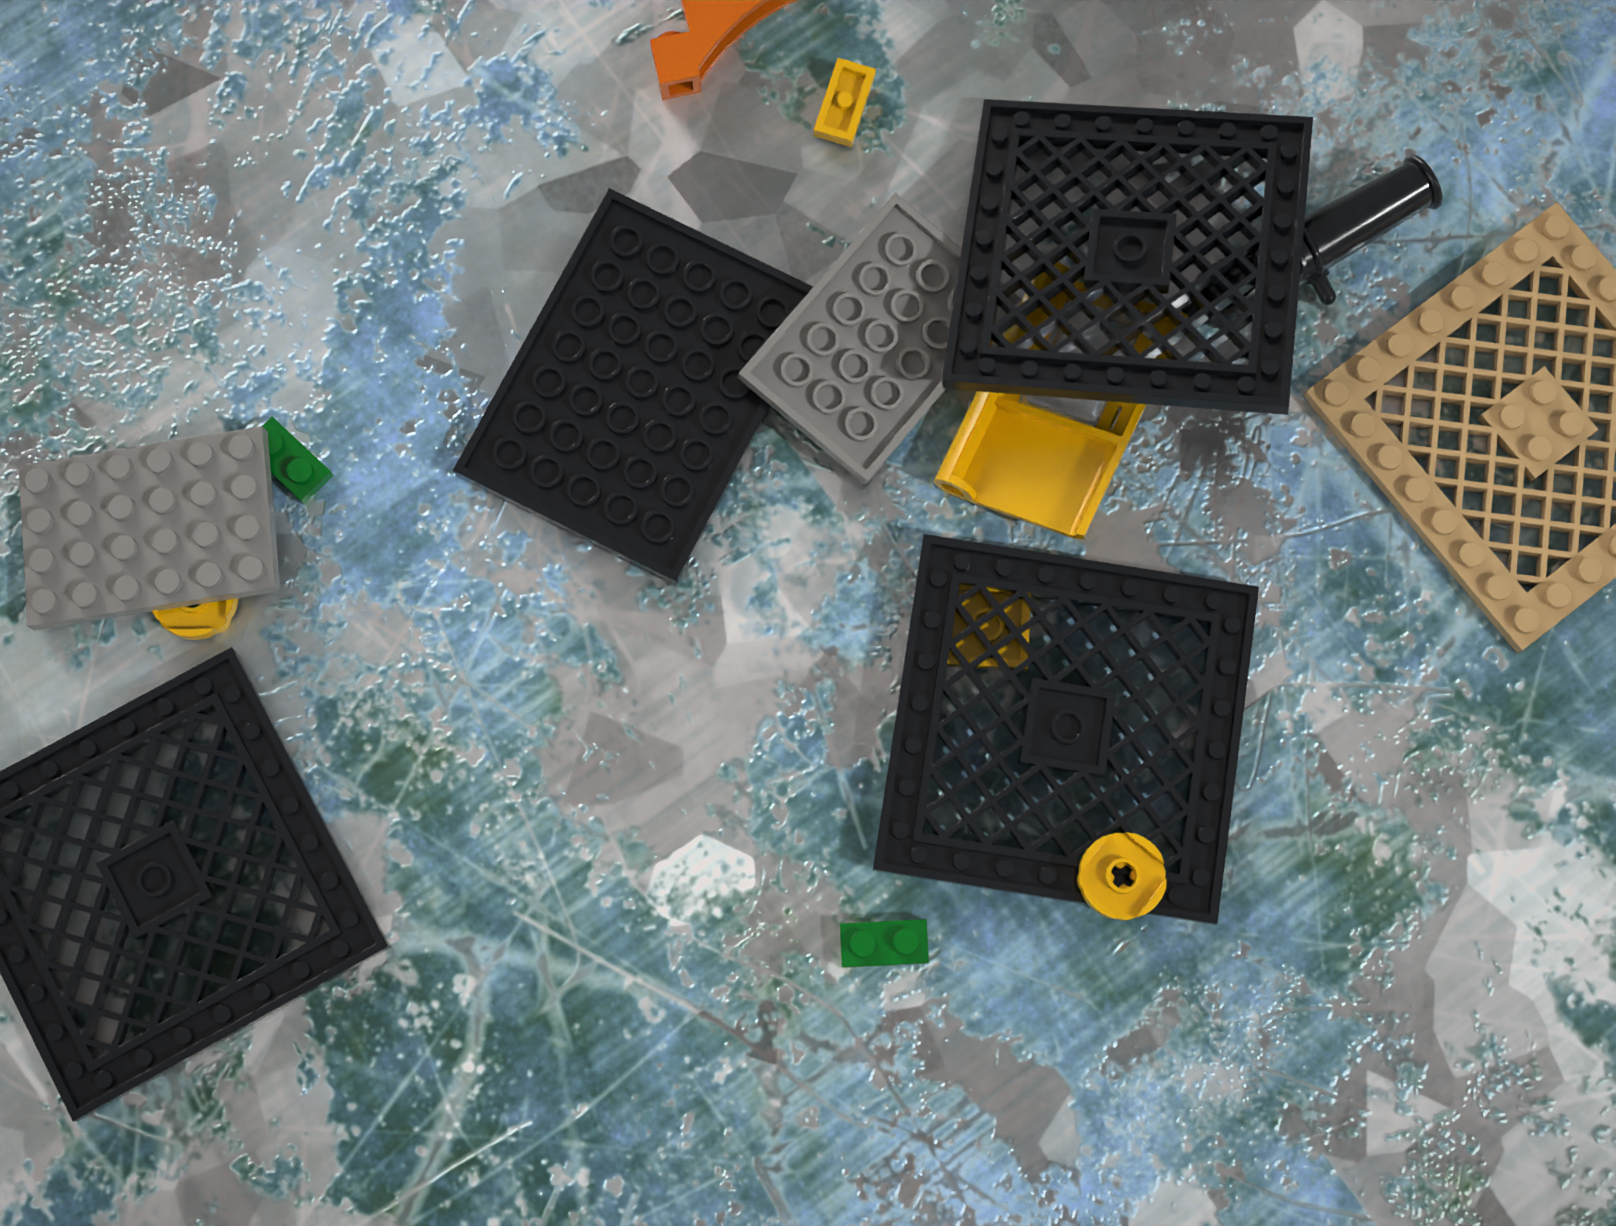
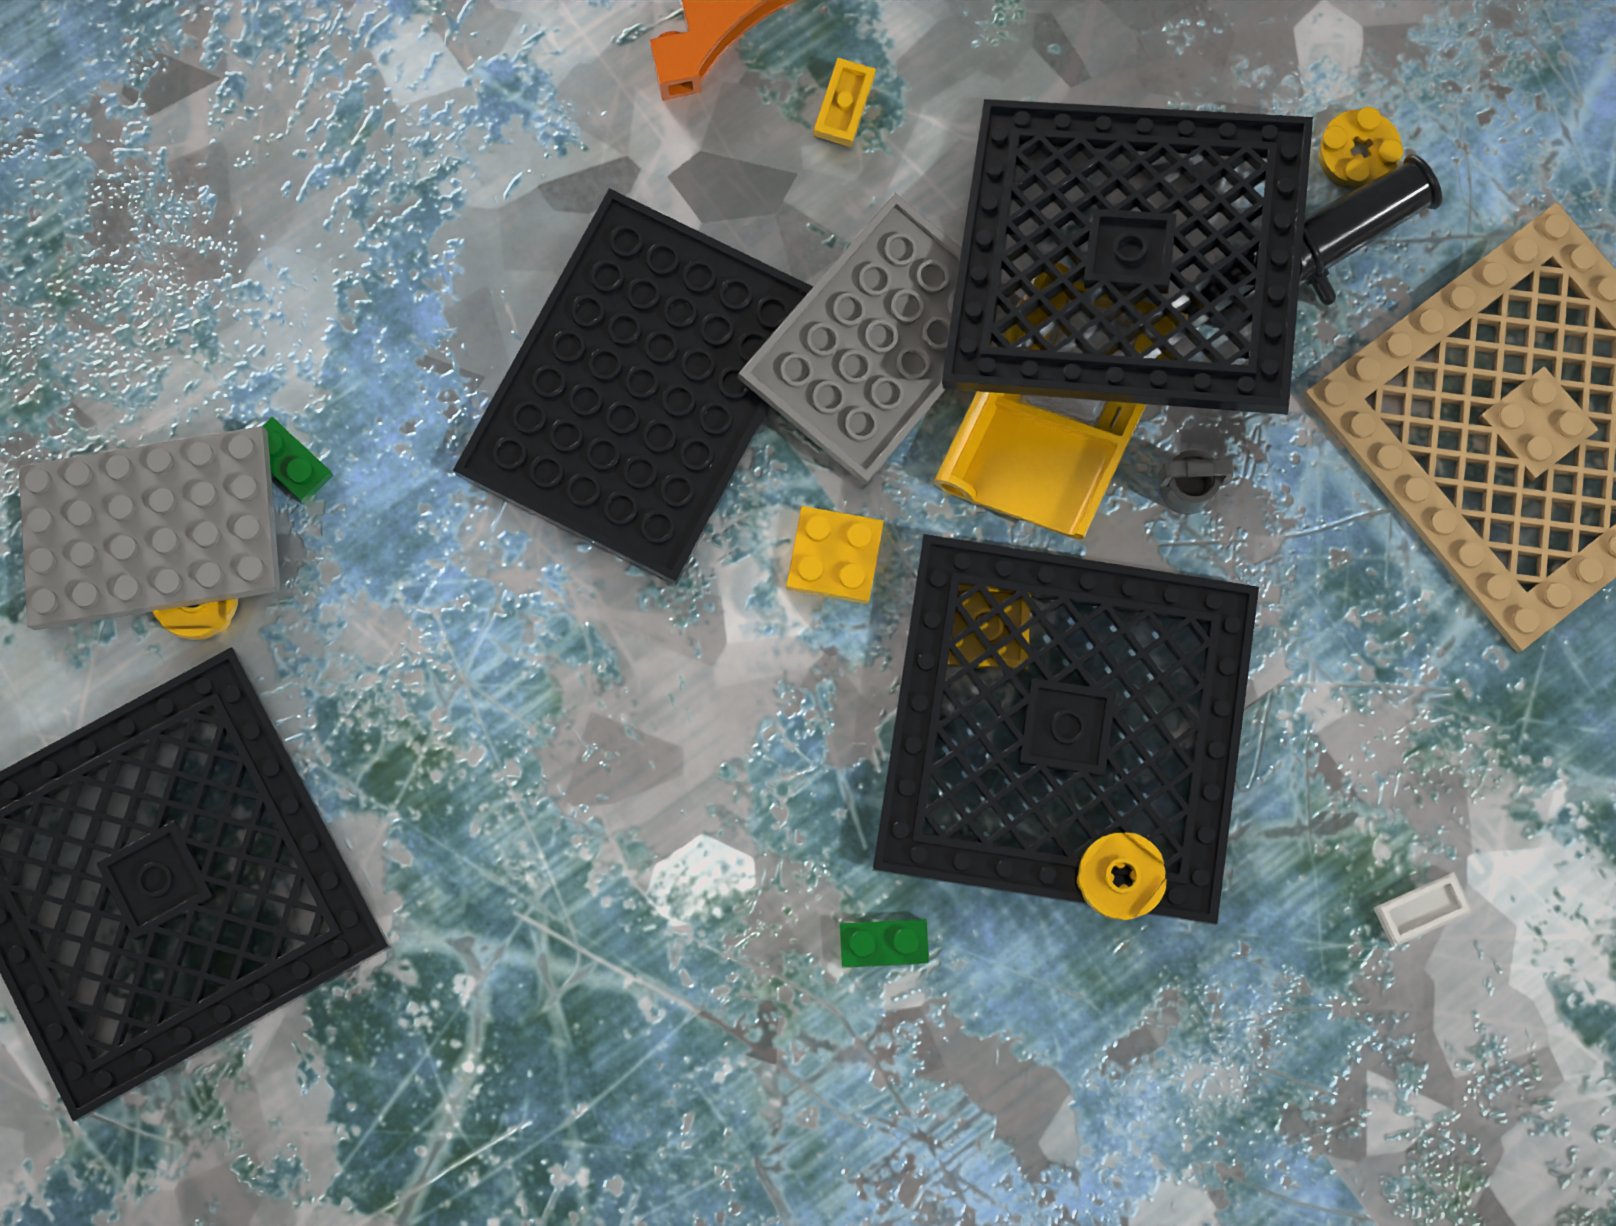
(834, 555): none -> yellow plate
(1192, 480): none -> dark grey piece
(1364, 127): none -> yellow plate
(1423, 909): none -> white tile

